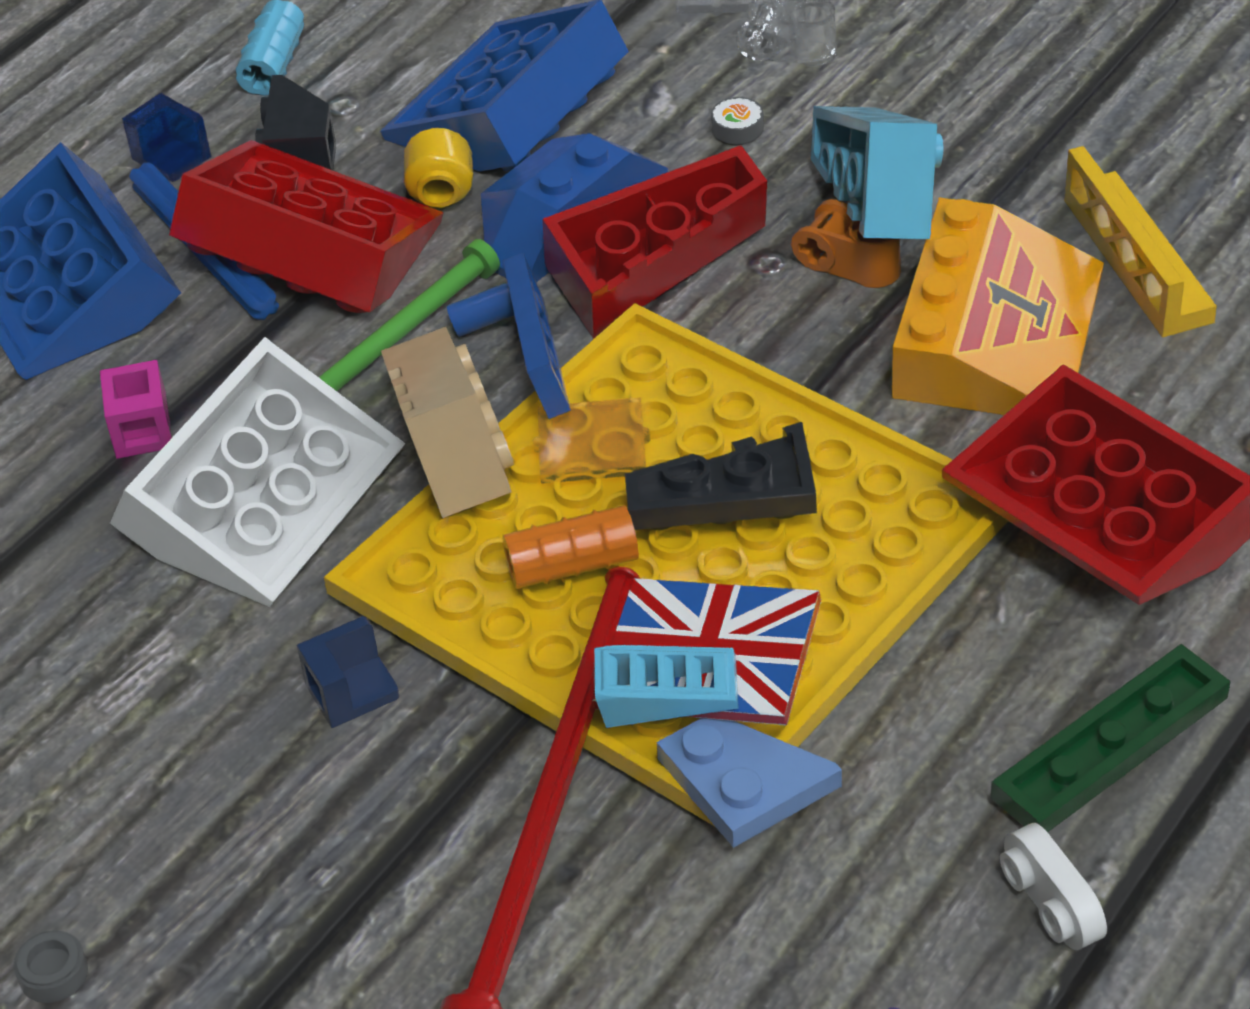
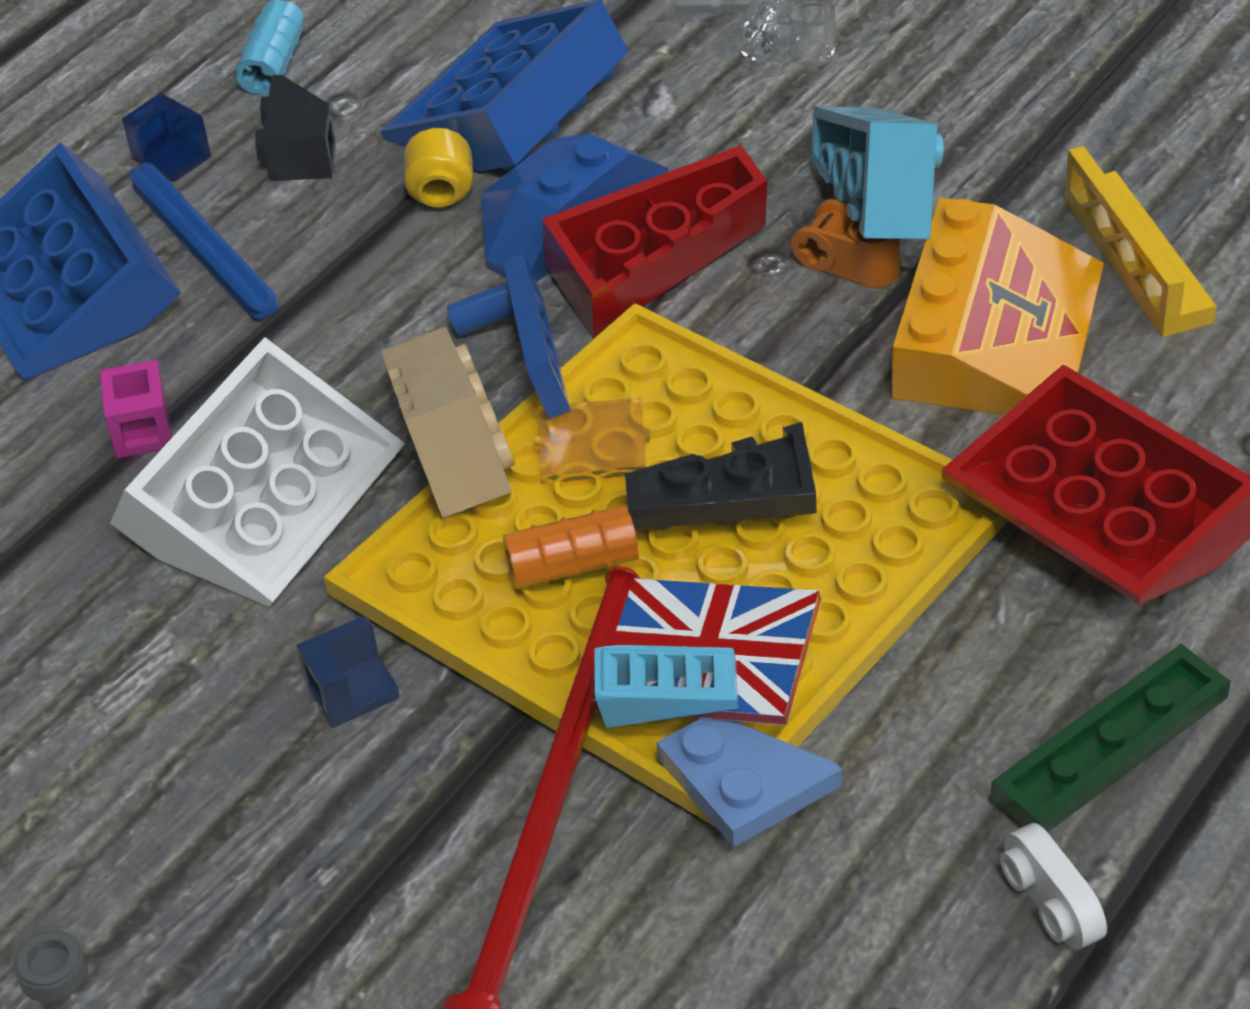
(302, 224): red slope -> none
(478, 261): bright green bar -> none
(737, 120): tile -> none

